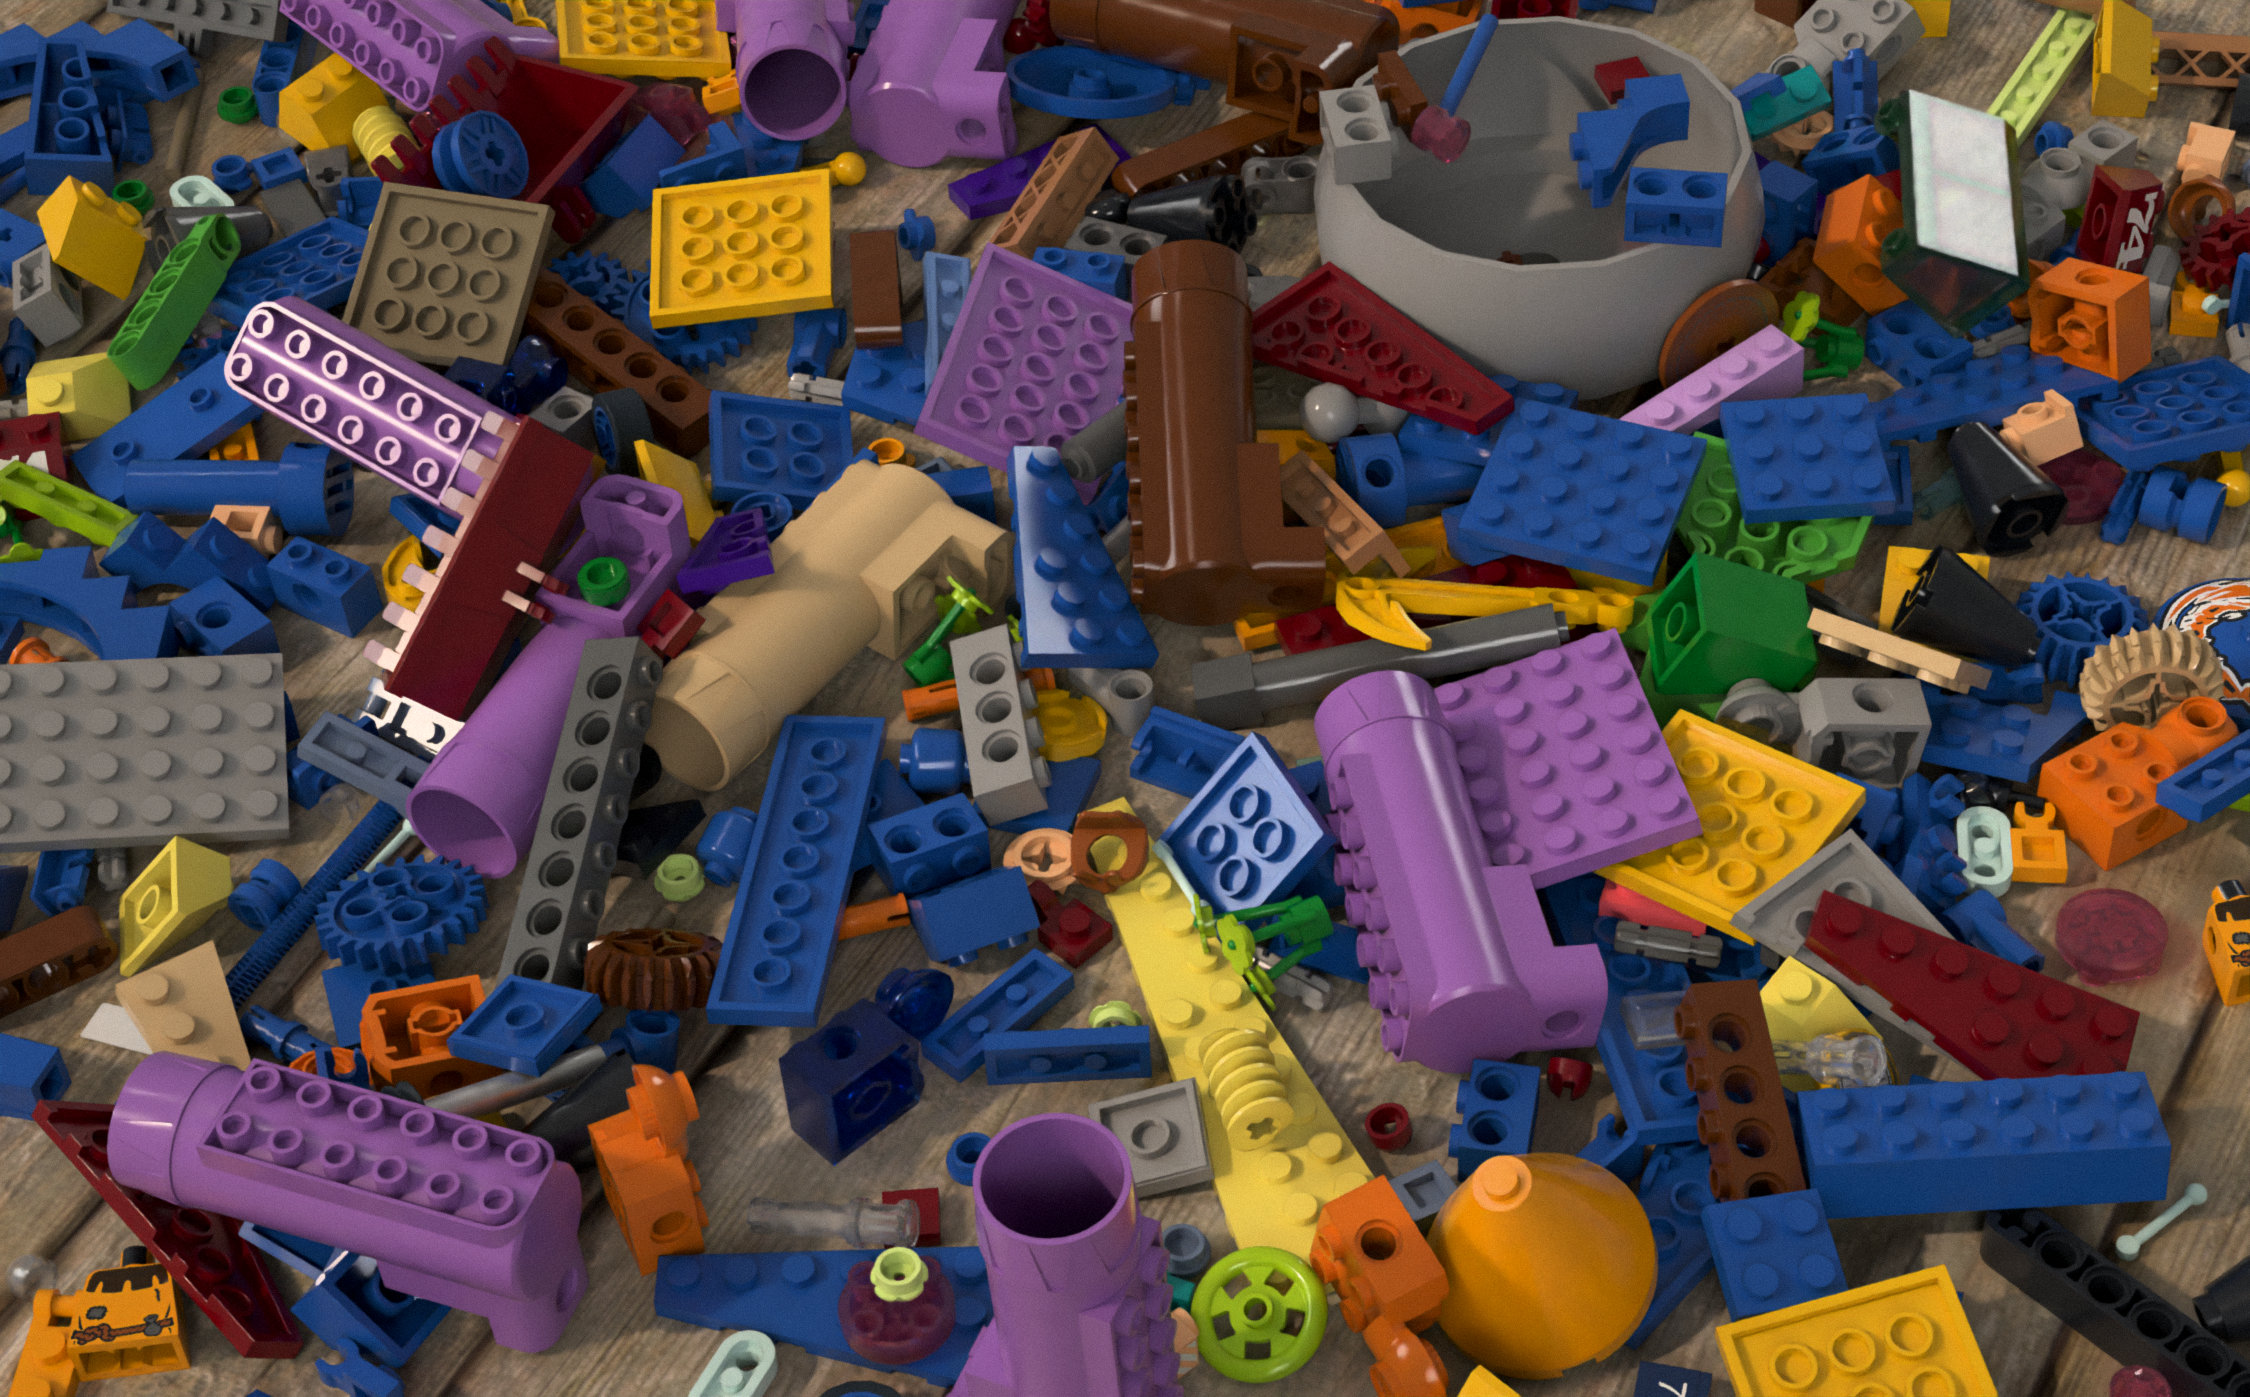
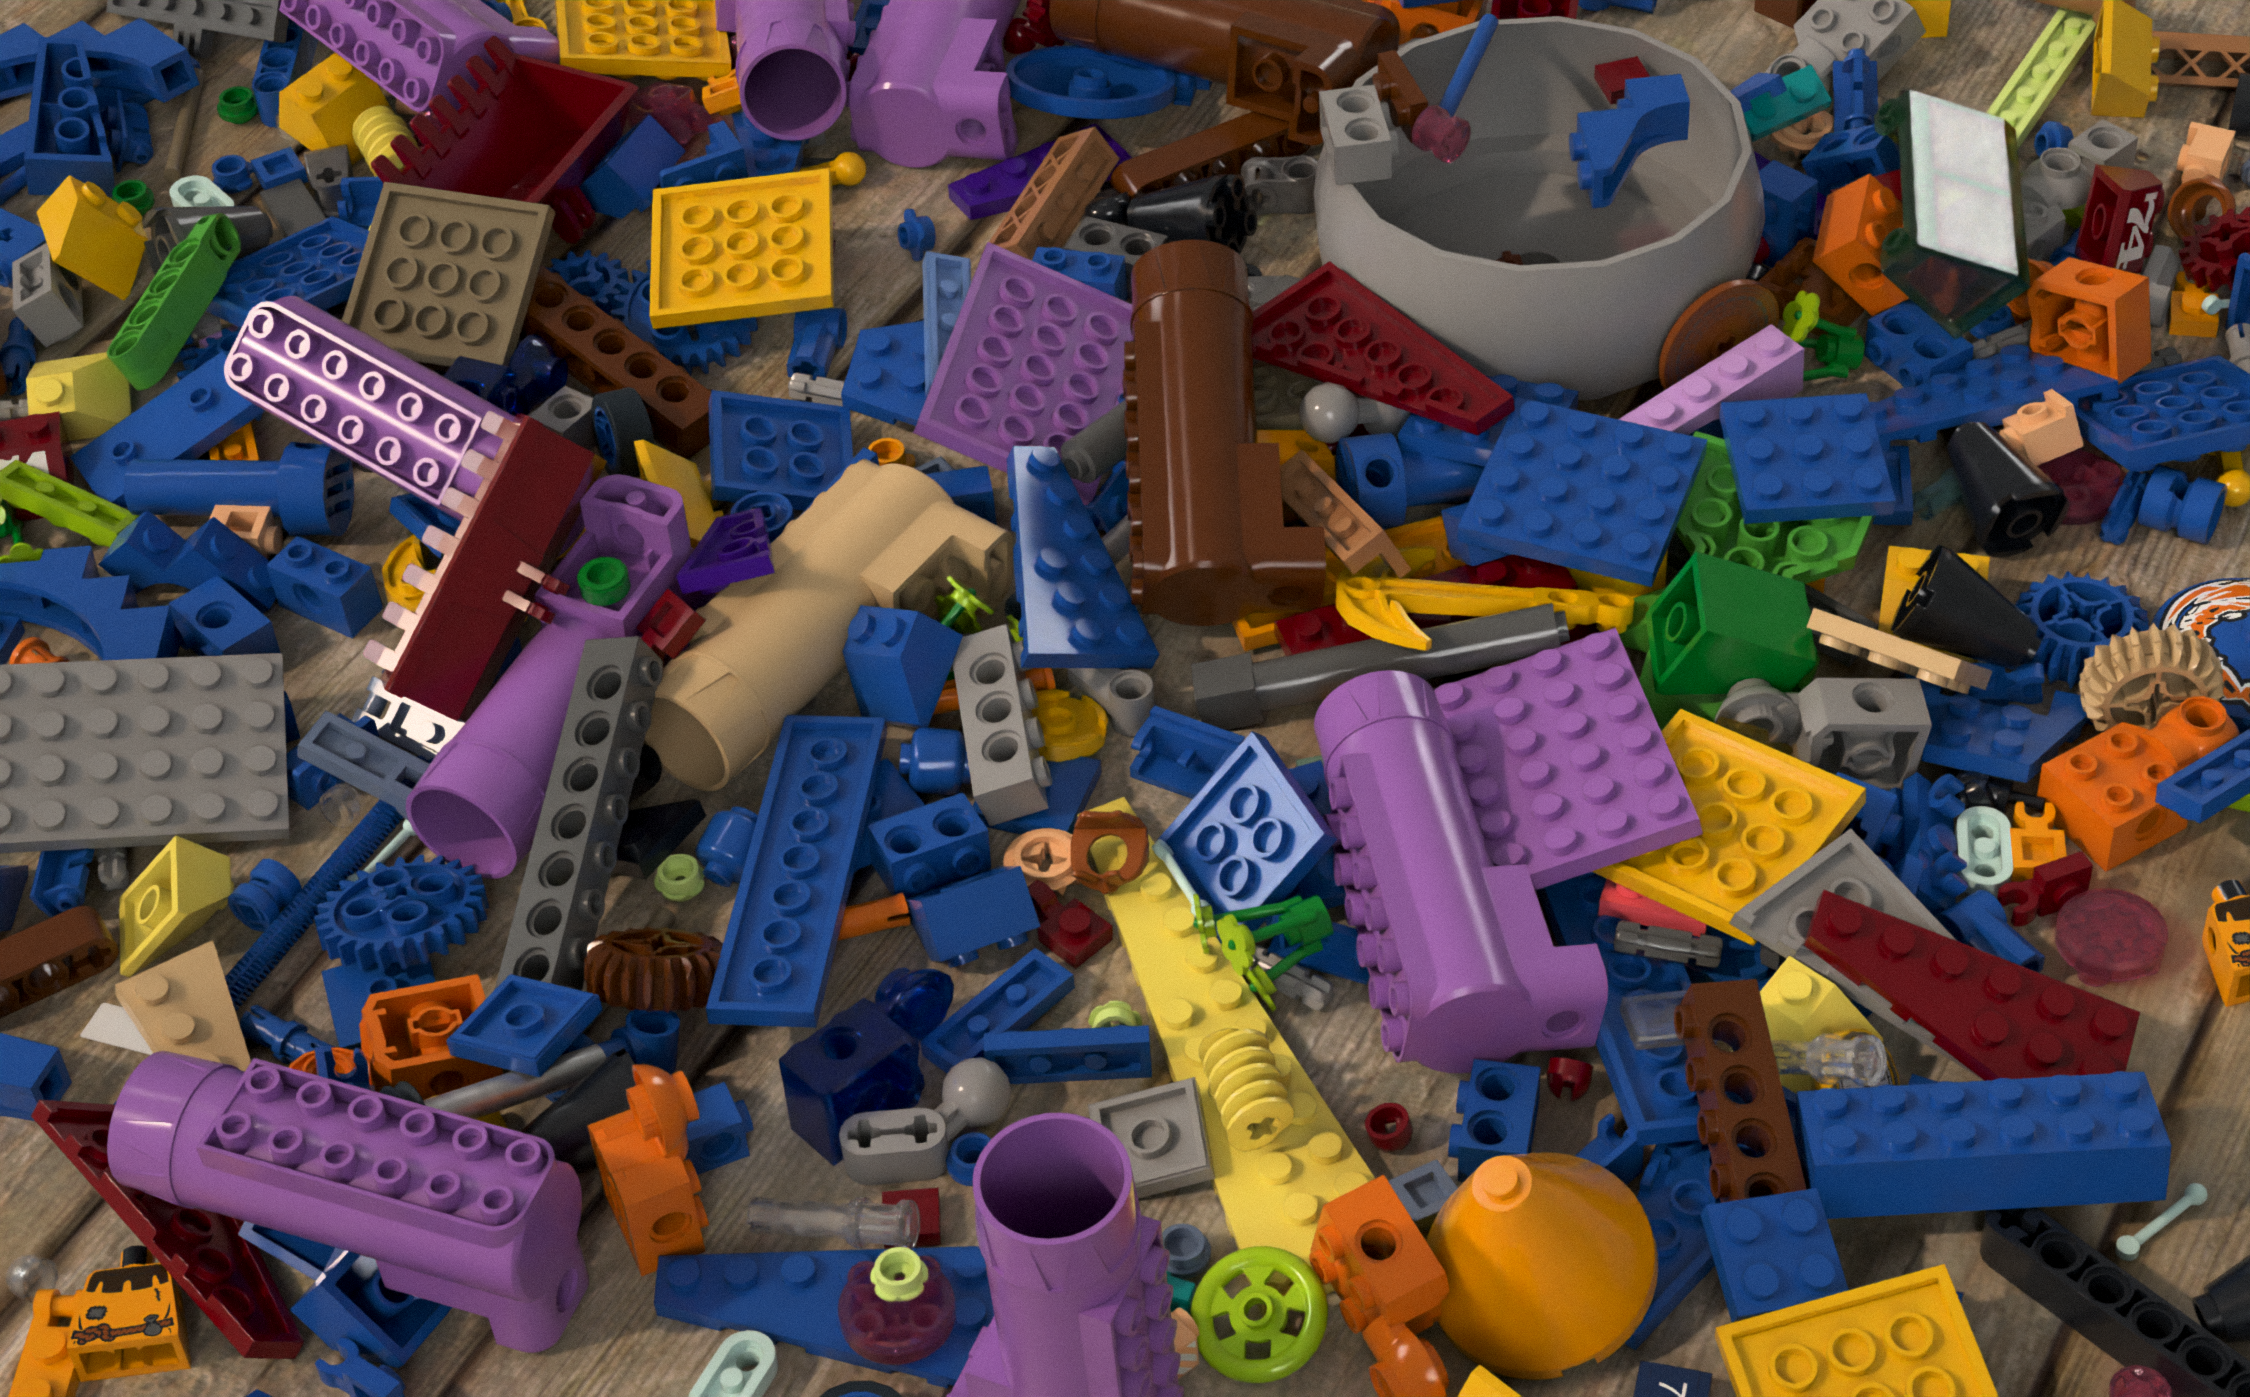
(481, 156): blue wheel -> none
(720, 1131): none -> blue brick
(876, 290): reddish brown beam -> none
(898, 663): none -> blue slope
(914, 1141): none -> light grey beam
(1675, 207): blue brick -> none
(2048, 889): none -> dark red plate

